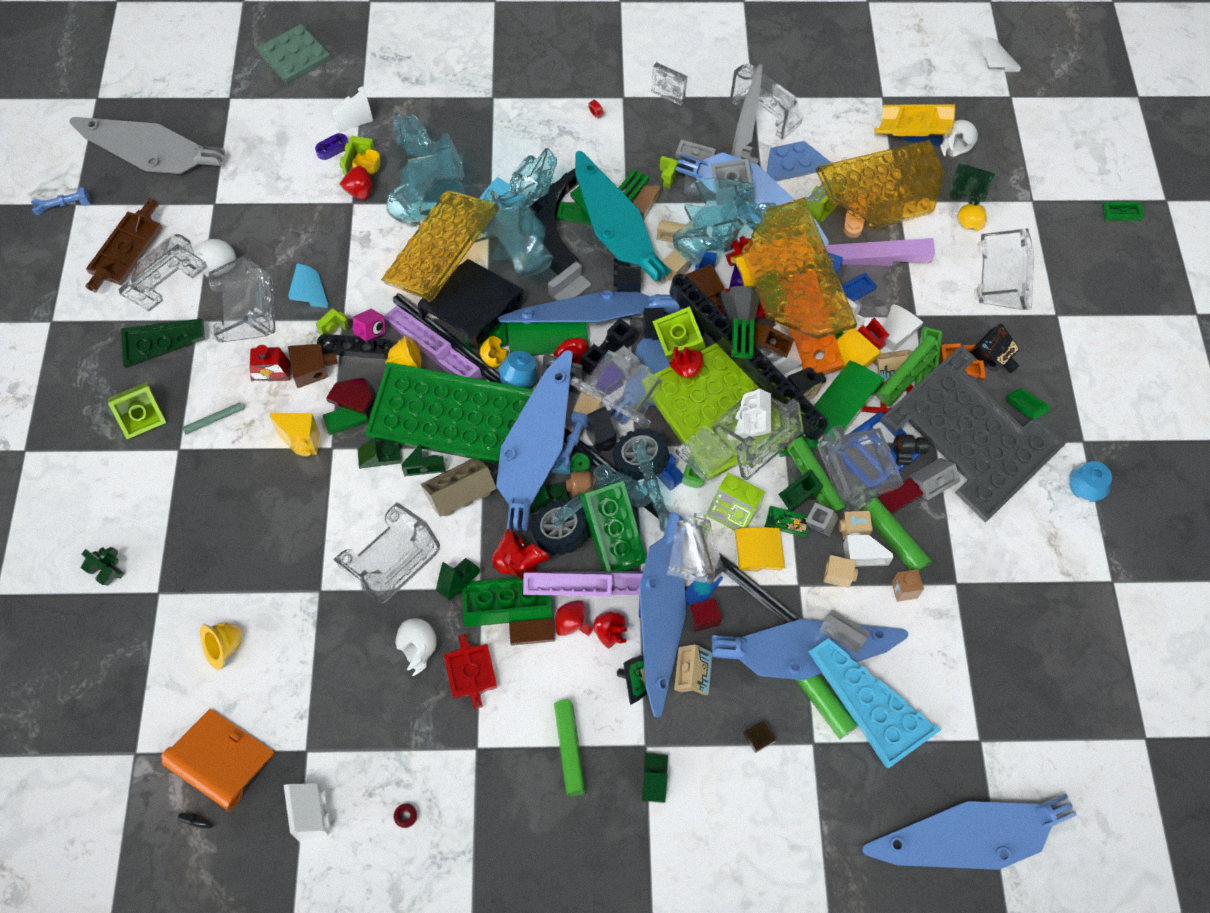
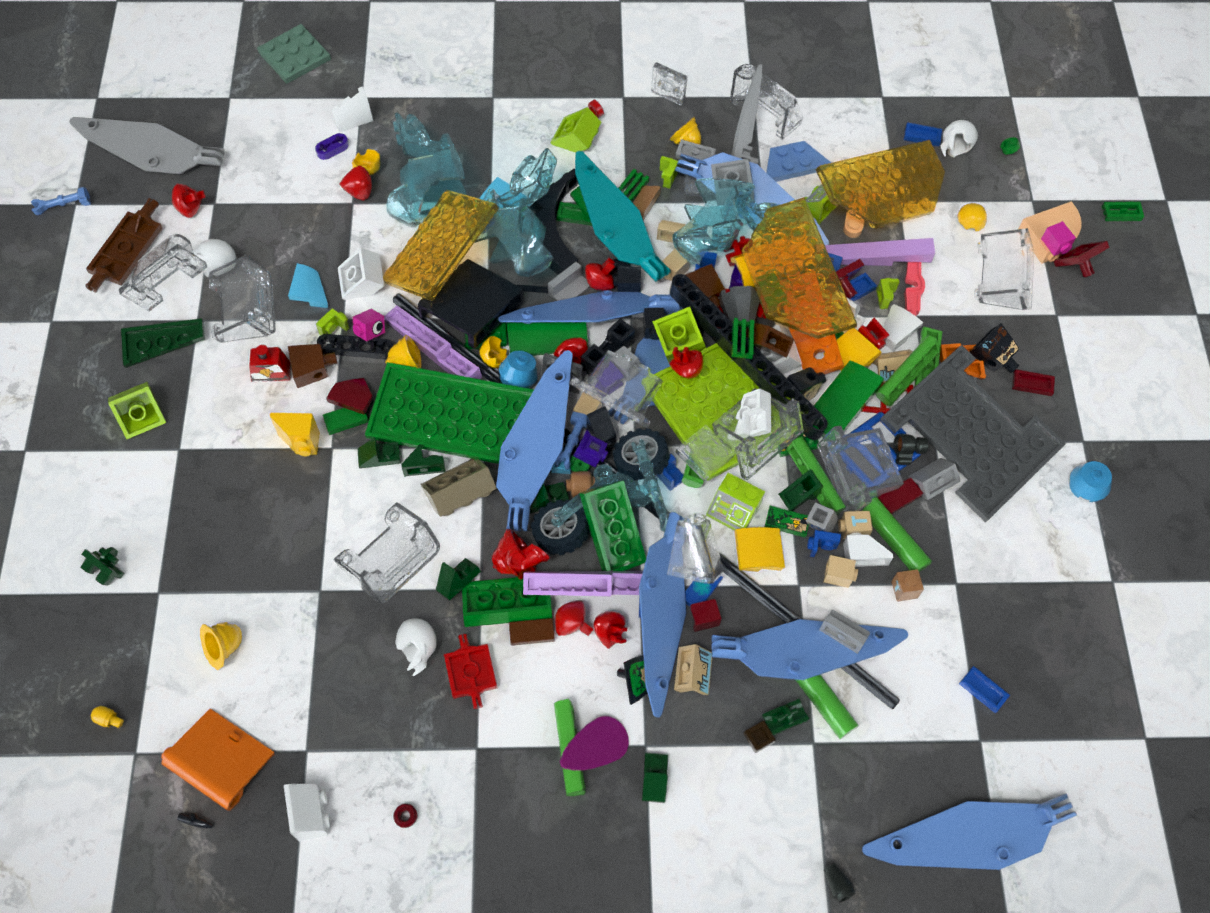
(106, 717): none -> yellow cylinder
(186, 200): none -> red piece
(212, 418): sand green bar -> none
(355, 146): lime bracket -> none
(360, 275): none -> white slope
(528, 288): none -> black piece
(576, 131): none -> lime slope
(591, 450): none -> dark purple window
(596, 745): none -> magenta shield
(599, 276): none -> red piece
(687, 132): none -> yellow piece
(785, 717): none -> dark green hips
(823, 539): none -> blue bracket
(839, 884): none -> pearl dark grey cone
(847, 273): none -> dark red tile
(879, 712): medium azure wing -> none
(885, 291): none -> lime bracket
(913, 294): none -> coral piece
(917, 120): yellow piece -> none
(971, 182): clear green brick -> none
(984, 689): none -> blue tile
(998, 56): white slope -> none
(1010, 145): none -> green tile
(1027, 403): green tile -> none
(1033, 382): none -> dark red tile
(1039, 222): none -> light nougat brick
(1058, 238): none -> dark pink brick
(1082, 255): none -> dark red tile

